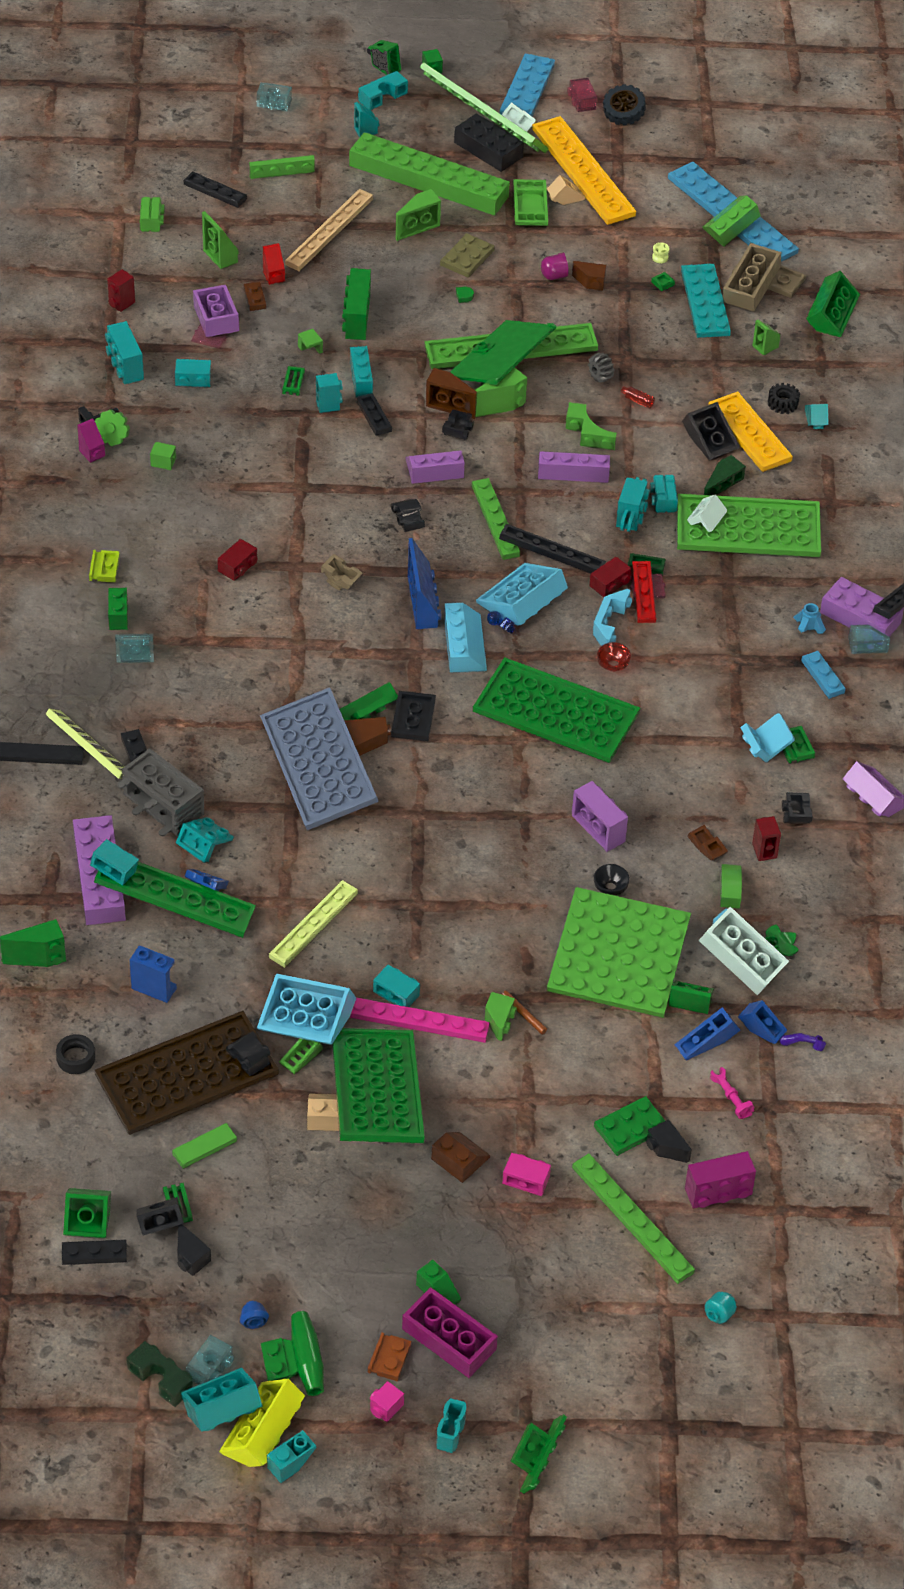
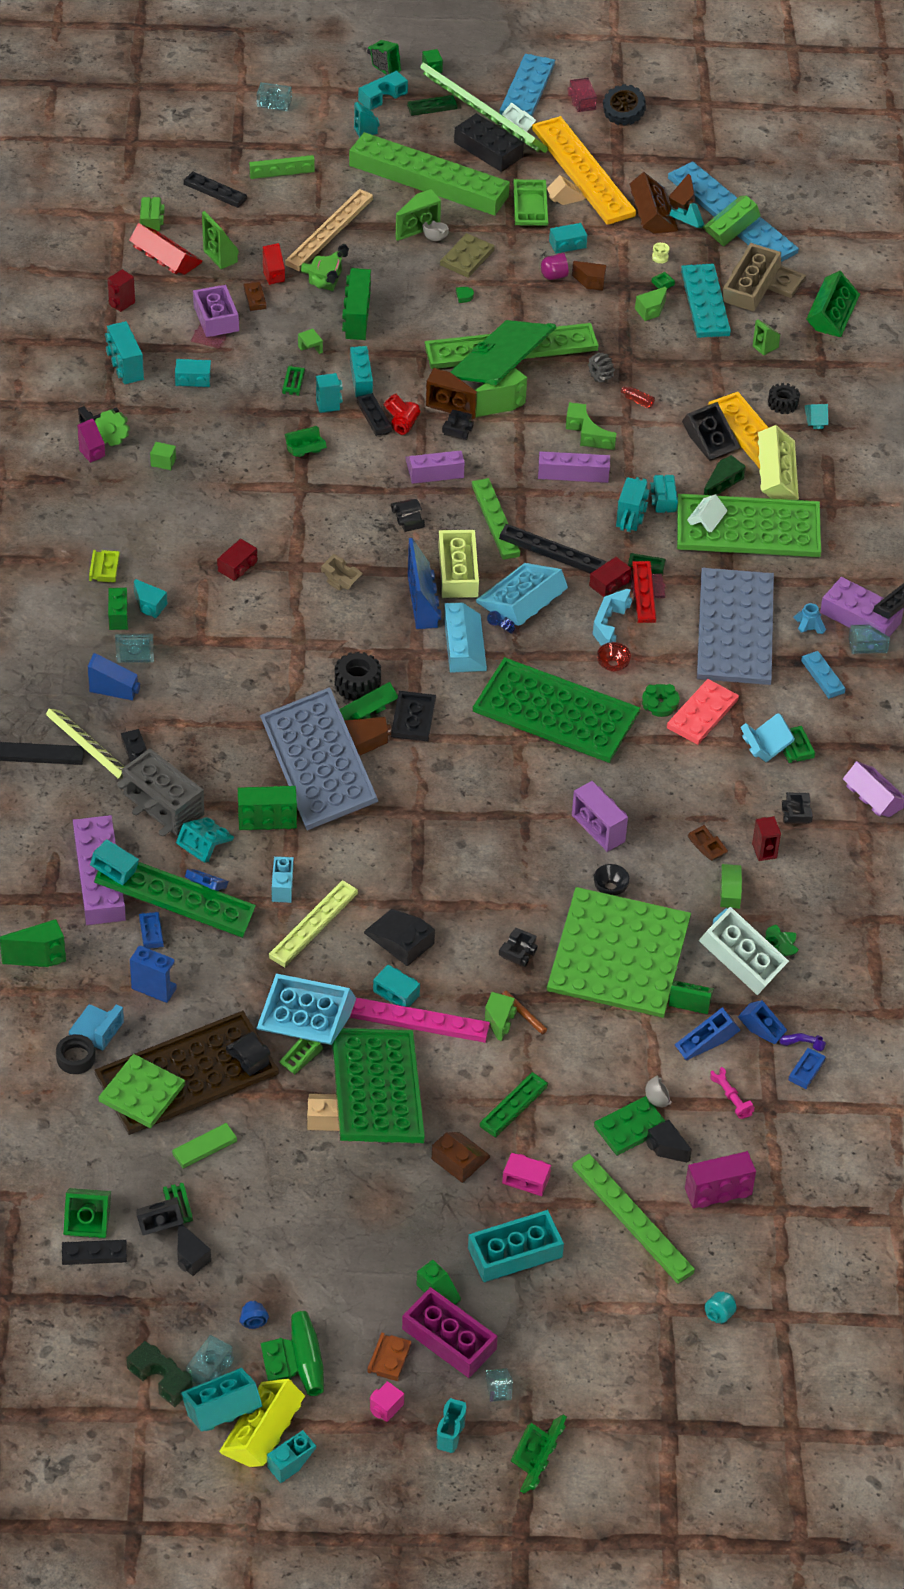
(98, 1024): none -> dark azure bracket
(111, 678): none -> blue slope
(142, 1091): none -> bright green plate
(150, 598): none -> teal slope
(151, 930): none -> blue plate
(164, 249): none -> slope
(267, 807): none -> green brick
(282, 879): none -> medium azure slope
(304, 441): none -> green bracket
(326, 270): none -> bright green torso
(357, 665): none -> black tyre
(402, 935): none -> black slope
(404, 413): none -> red piece
(432, 105): none -> dark green tile
(435, 231): none -> light grey hair
(458, 563): none -> yellowish green brick
(499, 1384): none -> clear light blue slope
(513, 1104): none -> green tile
(515, 1246): none -> teal brick
(519, 947): none -> black cylinder
(568, 238): none -> teal brick
(651, 303): none -> bright green slope
(652, 205): none -> reddish brown slope
(657, 1092): none -> light grey hair
(660, 691): none -> green plate
(683, 194): none -> reddish brown slope
(690, 217): none -> teal slope
(702, 711): none -> coral plate
(735, 626): none -> sand blue plate
(777, 464): none -> yellowish green slope
(807, 1068): none -> blue plate

